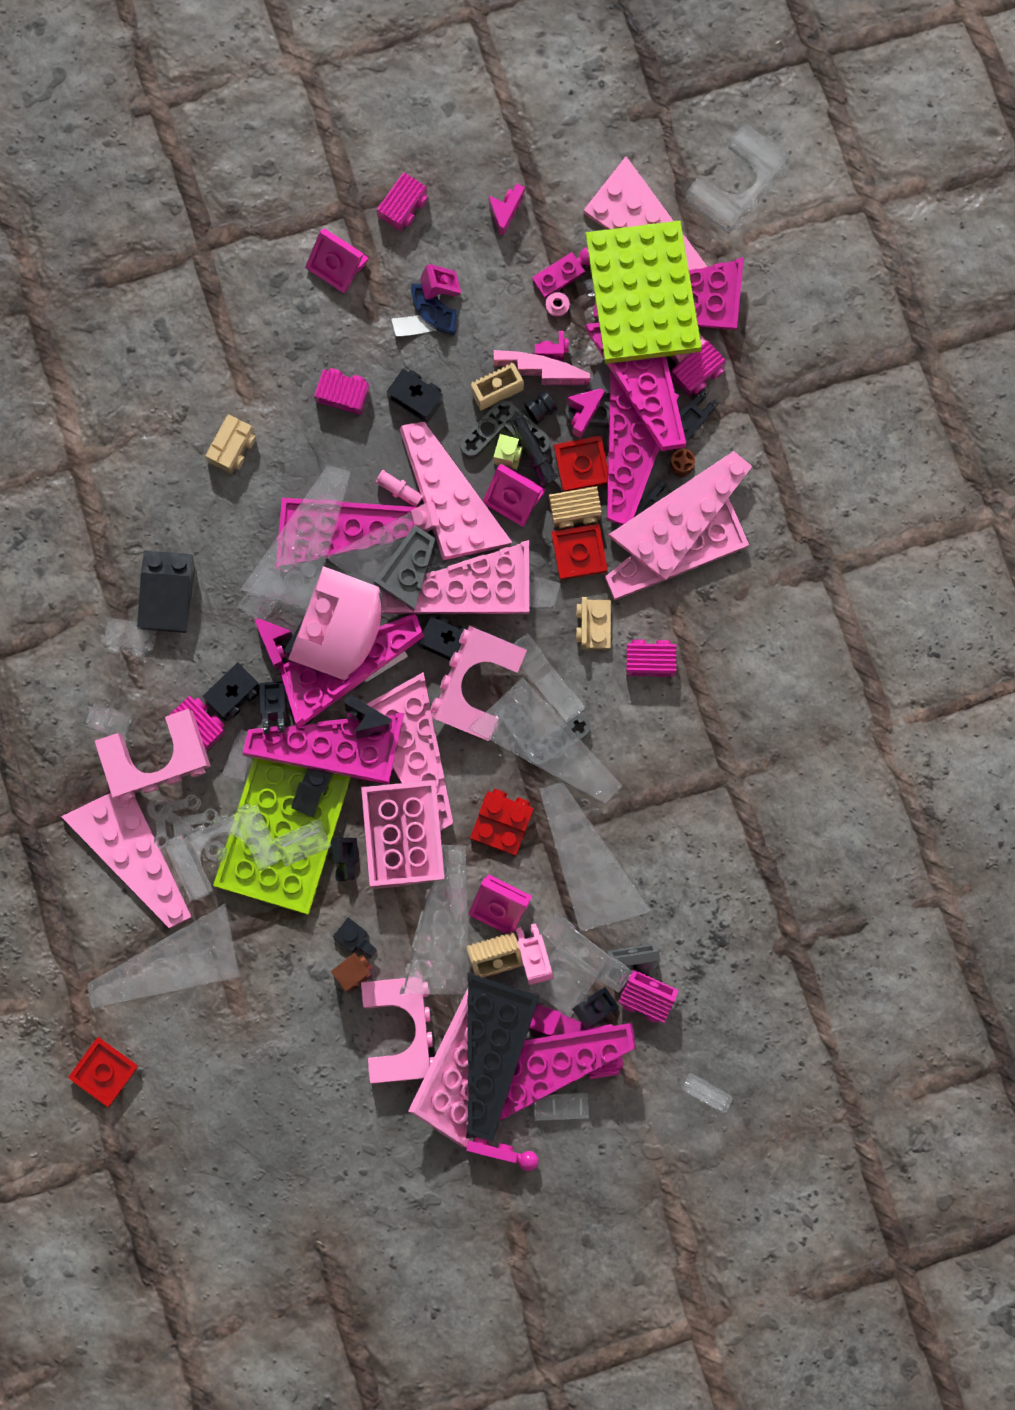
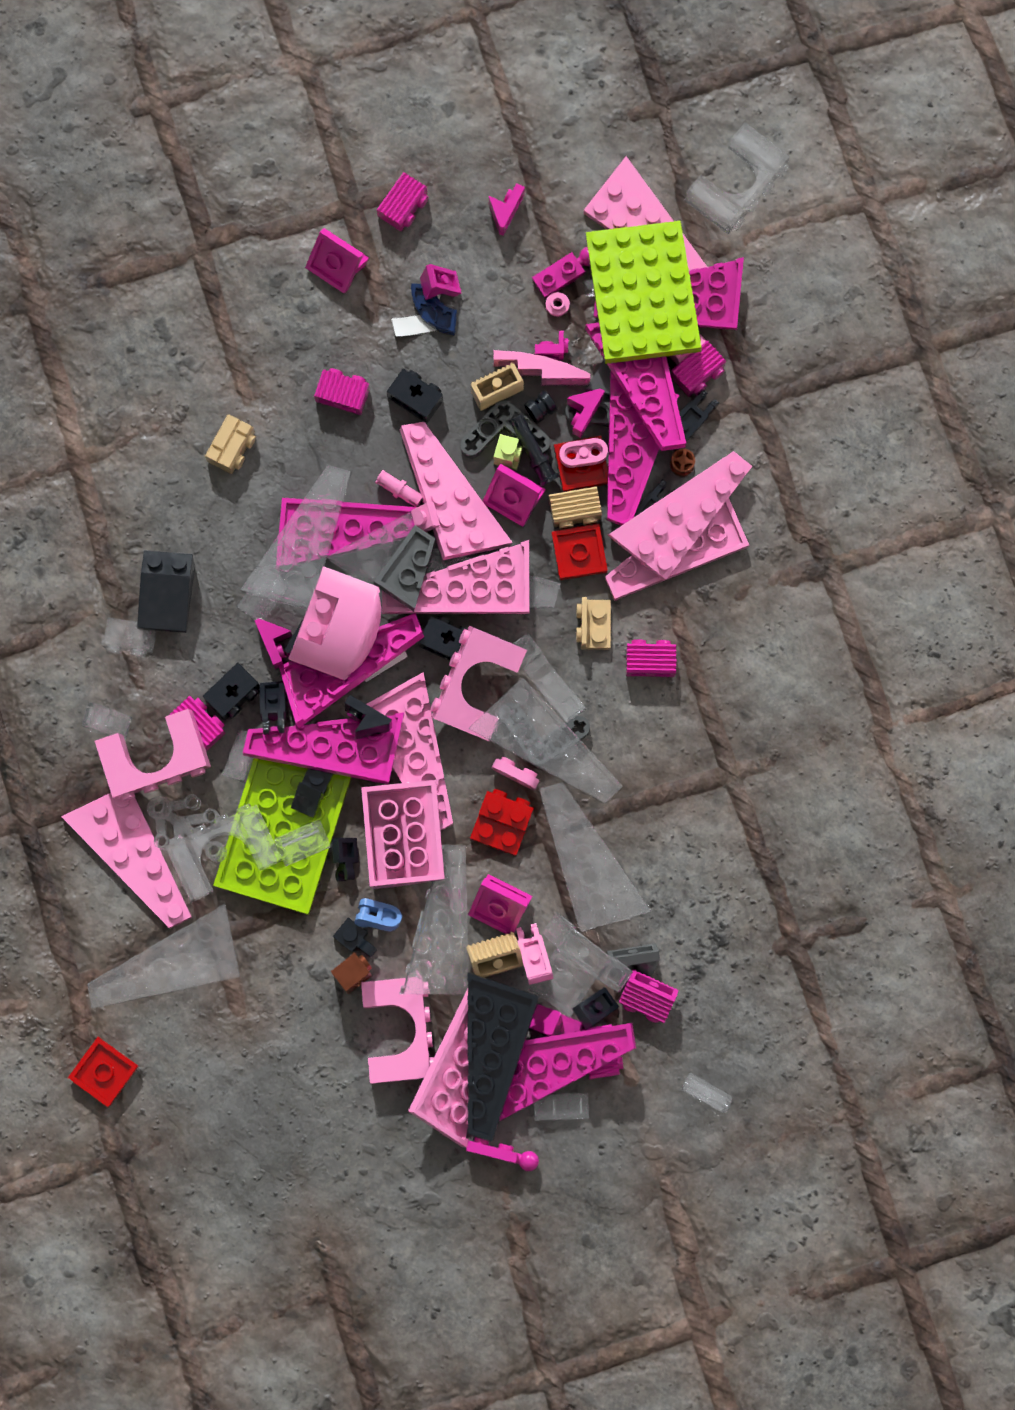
(387, 917): none -> medium blue plate
(506, 768): none -> bright pink plate
(582, 450): none -> bright pink plate

